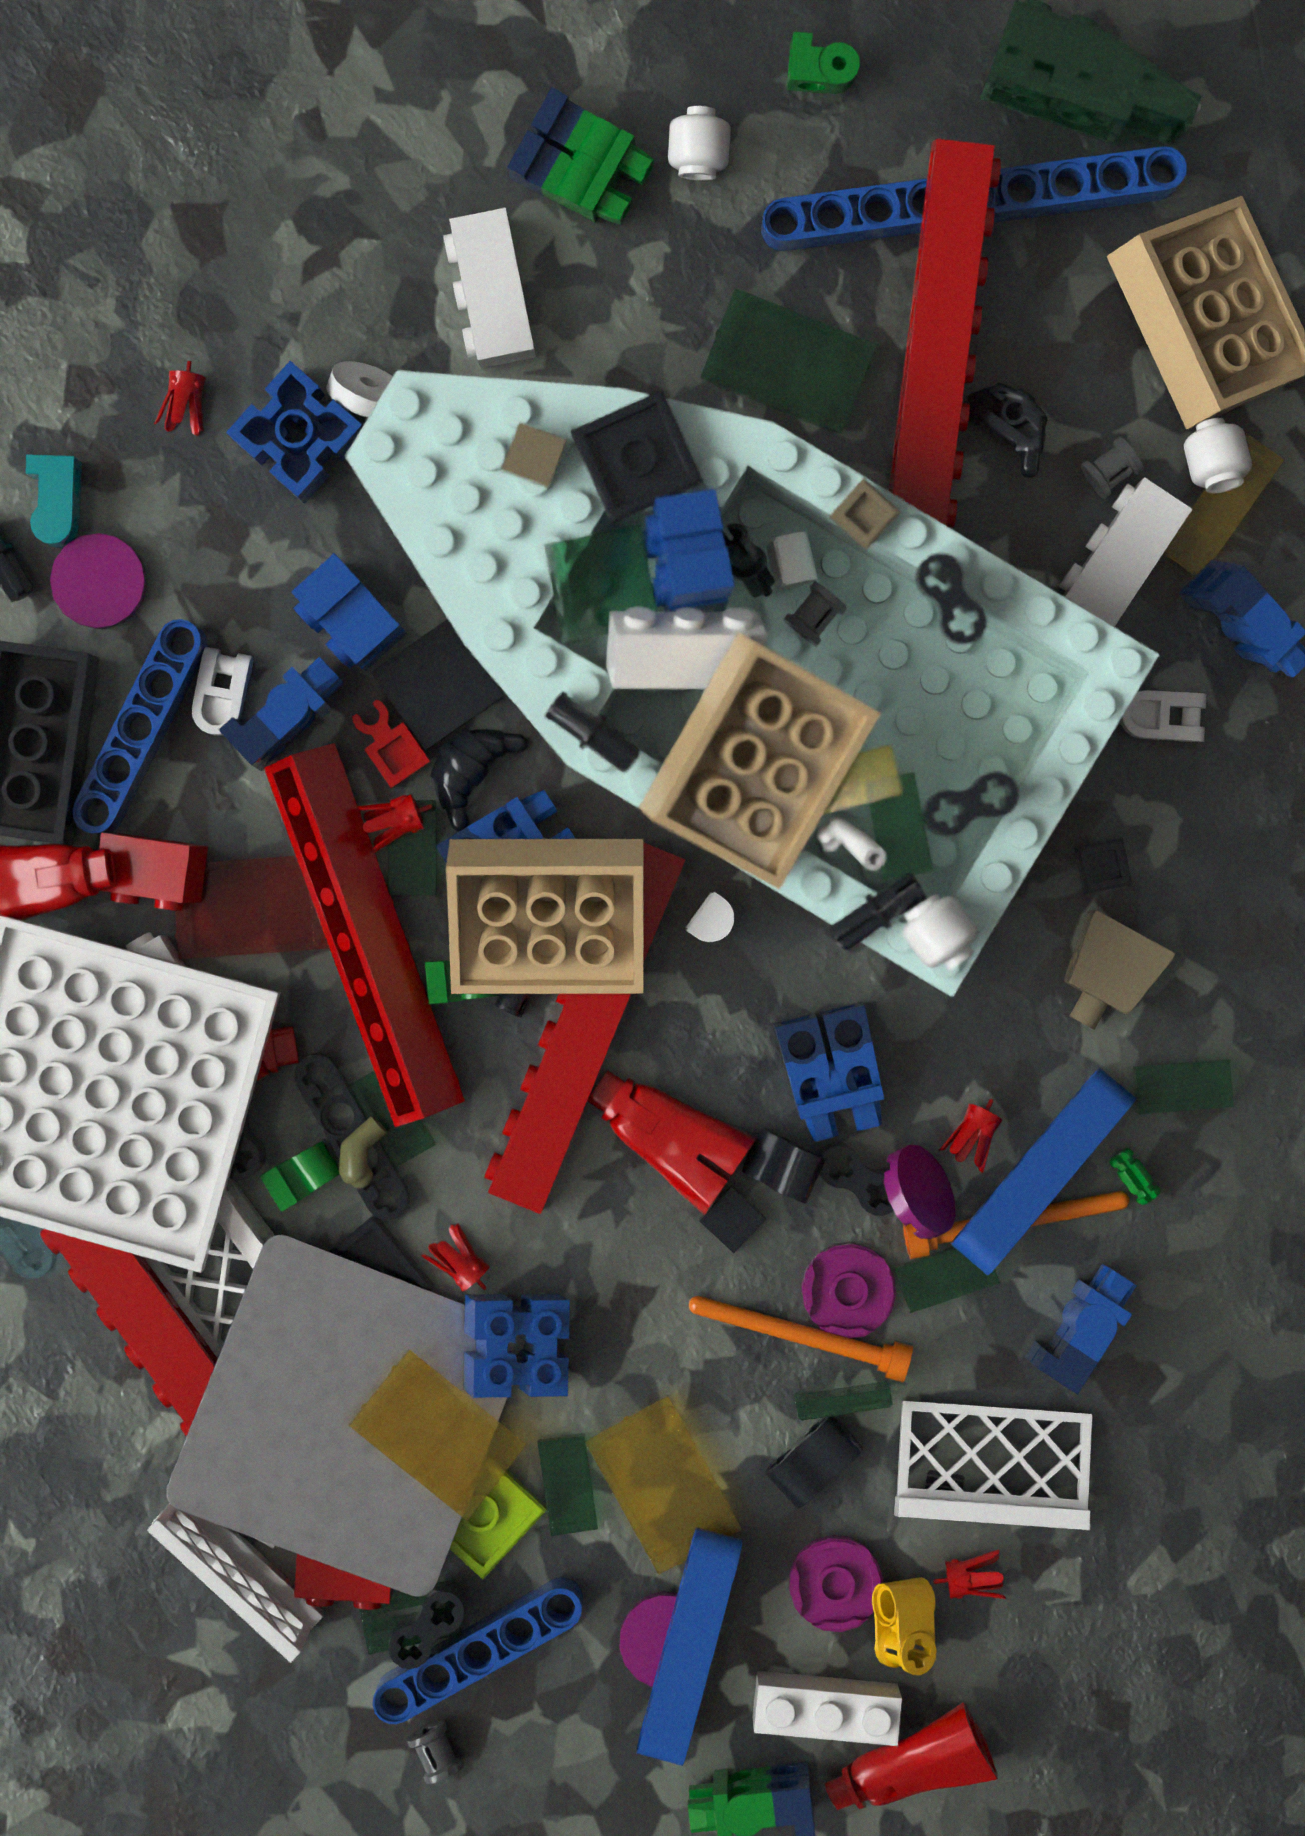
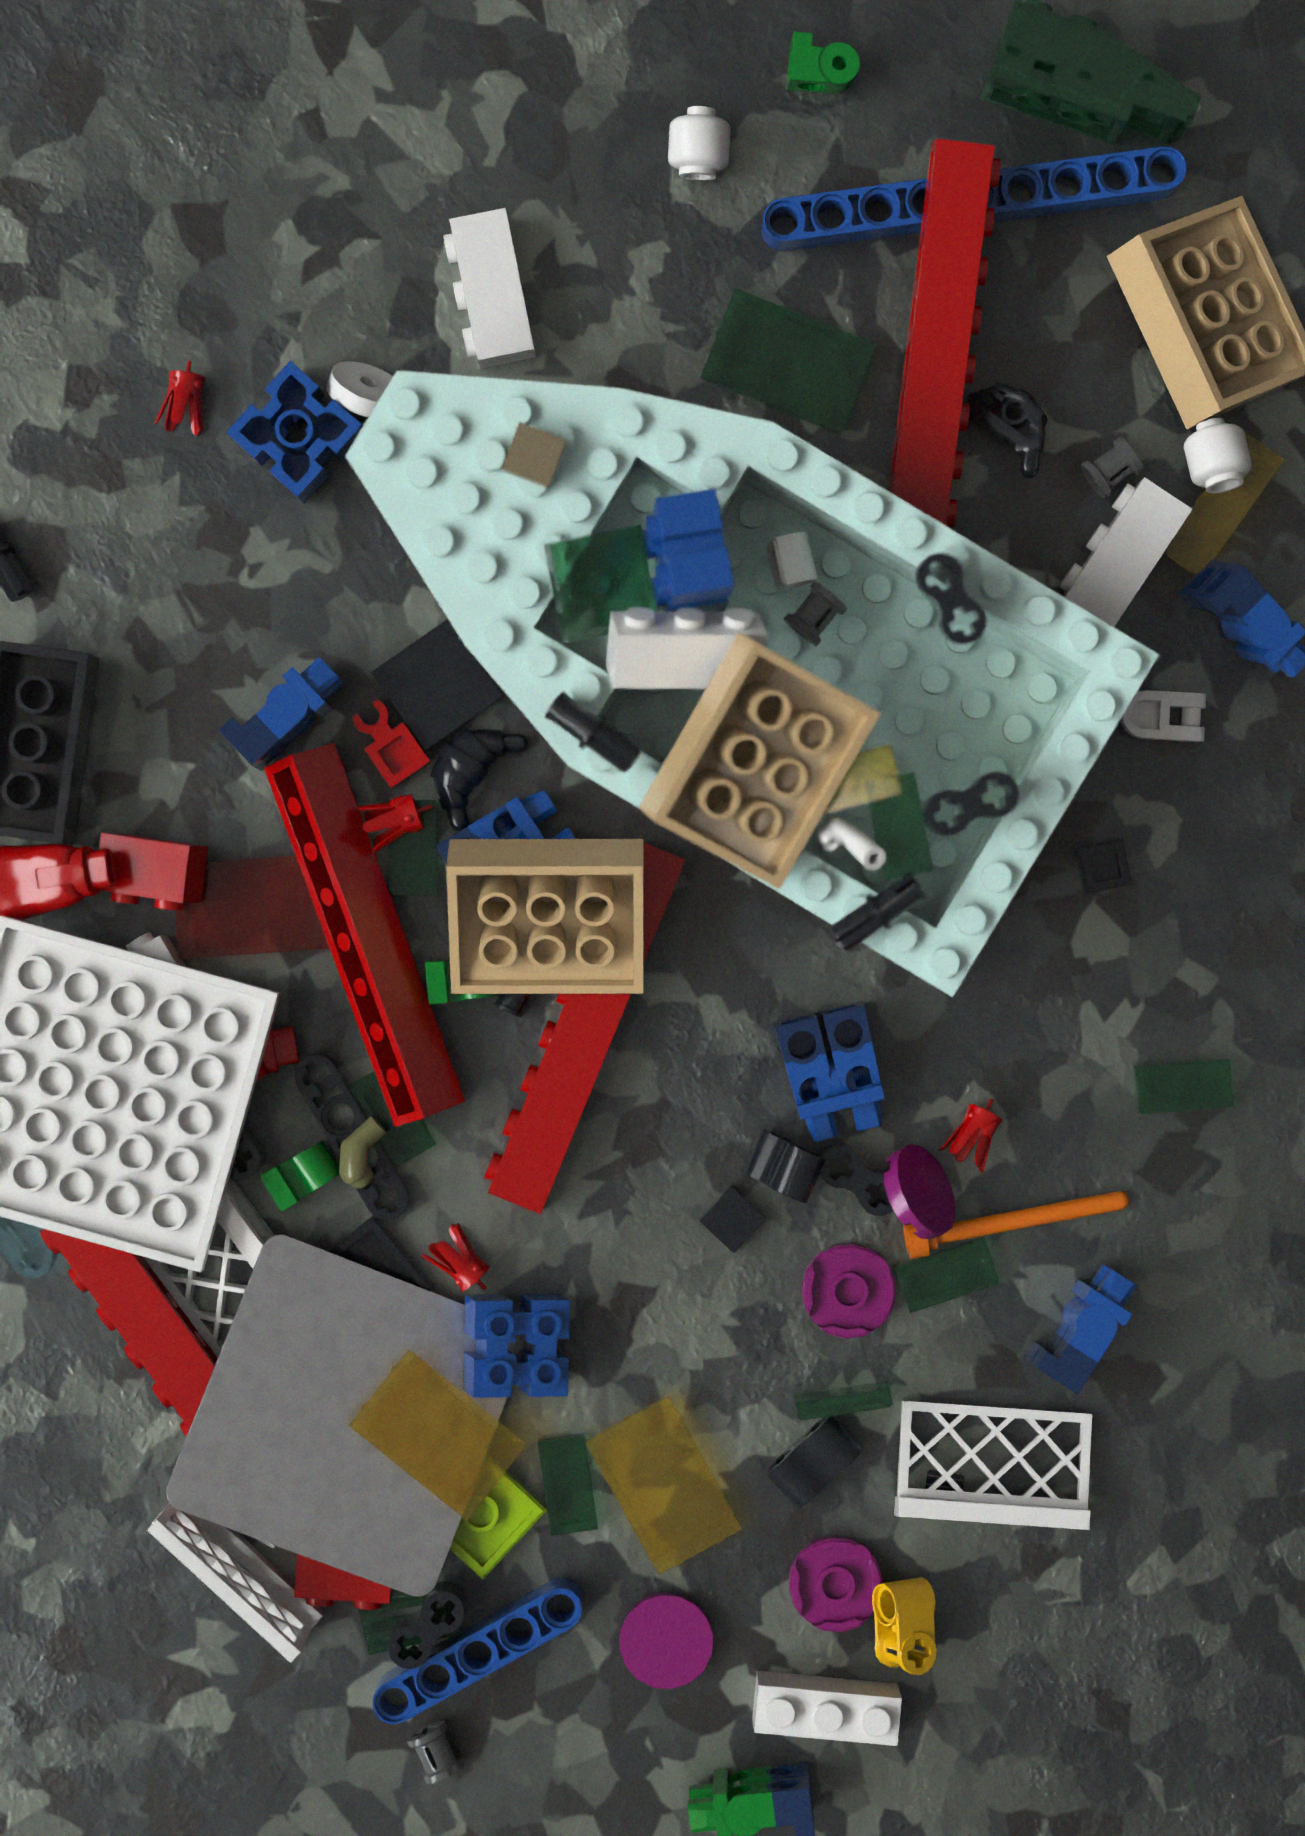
(59, 498): teal leg -> none
(98, 581): magenta tile -> none
(120, 741): blue beam -> none
(217, 705): white plate -> none
(349, 612): blue brick -> none
(579, 160): green hips -> none
(636, 456): black tile -> none
(677, 1140): red piece -> none
(689, 1646): blue beam -> none
(712, 919): white brick -> none
(748, 561): black axle -> none
(864, 514): dark tan tile -> none
(890, 1359): orange piece -> none
(936, 1757): red piece -> none
(940, 931): white head -> none
(964, 1582): red piece -> none
(1043, 1171): blue beam -> none
(1112, 967): dark tan torso -> none
(1135, 1176): green piece -> none

